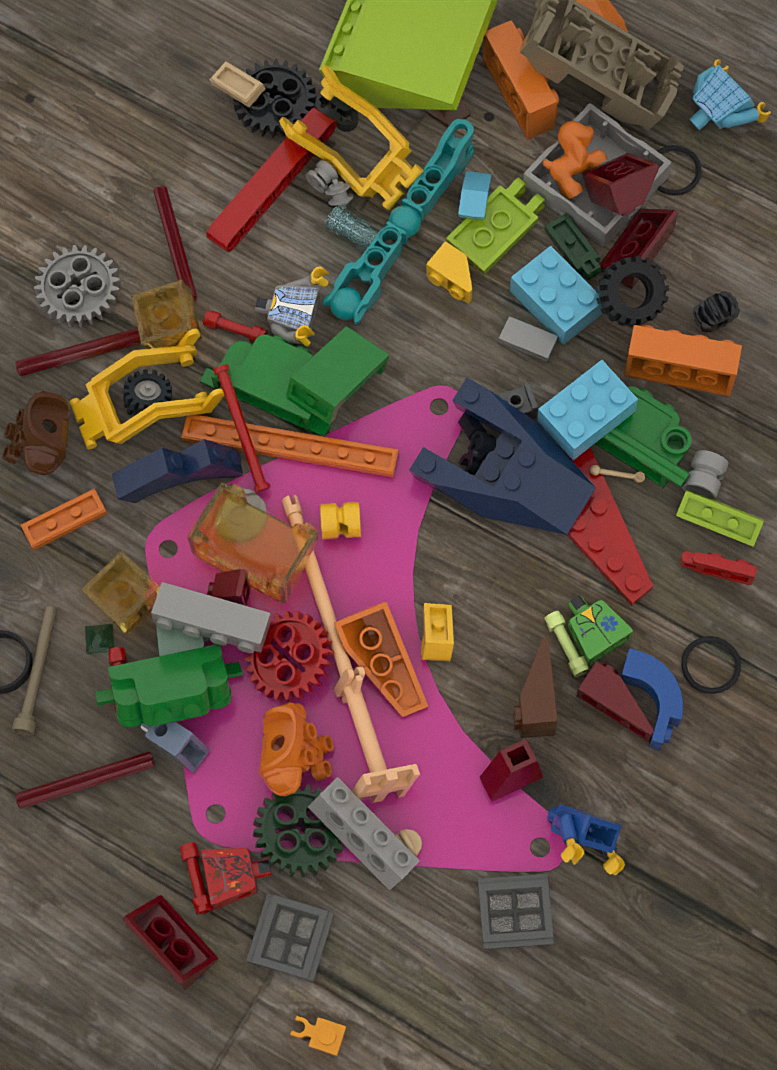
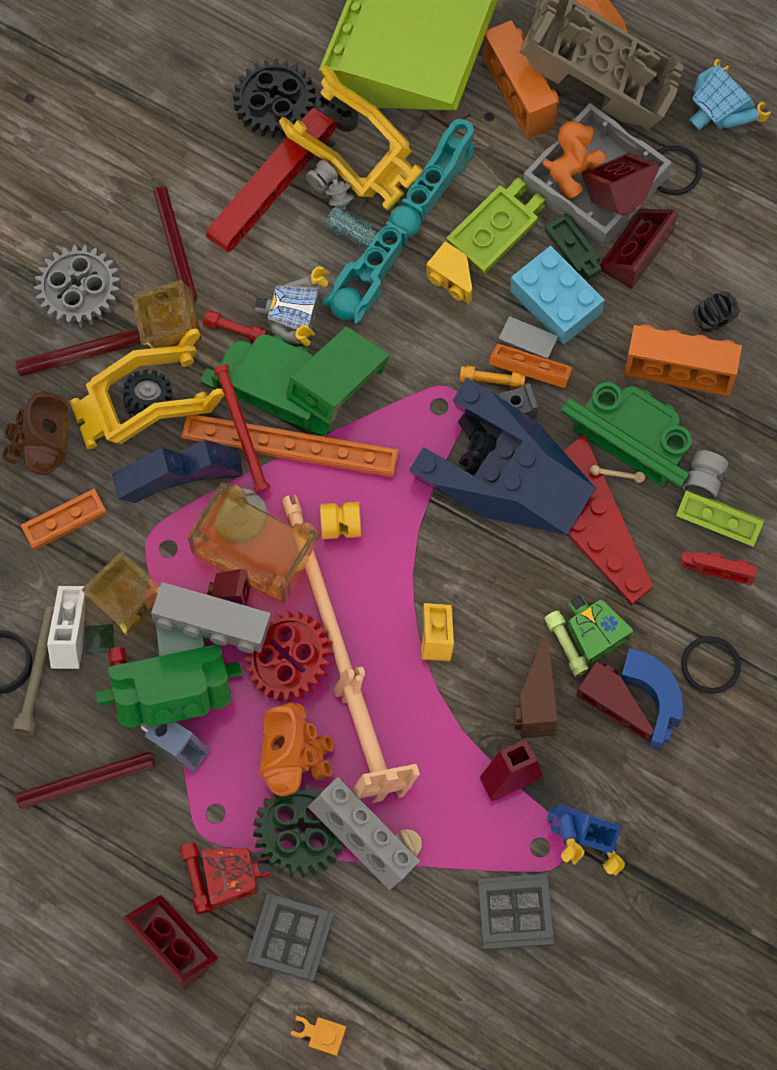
(67, 628): none -> white slope
(237, 84): tan tile -> none
(377, 646): orange wedge -> none
(474, 195): medium azure slope -> none
(514, 381): none -> light orange bar
(530, 365): none -> orange tile
(587, 409): medium azure brick -> none
(654, 288): black tyre -> none

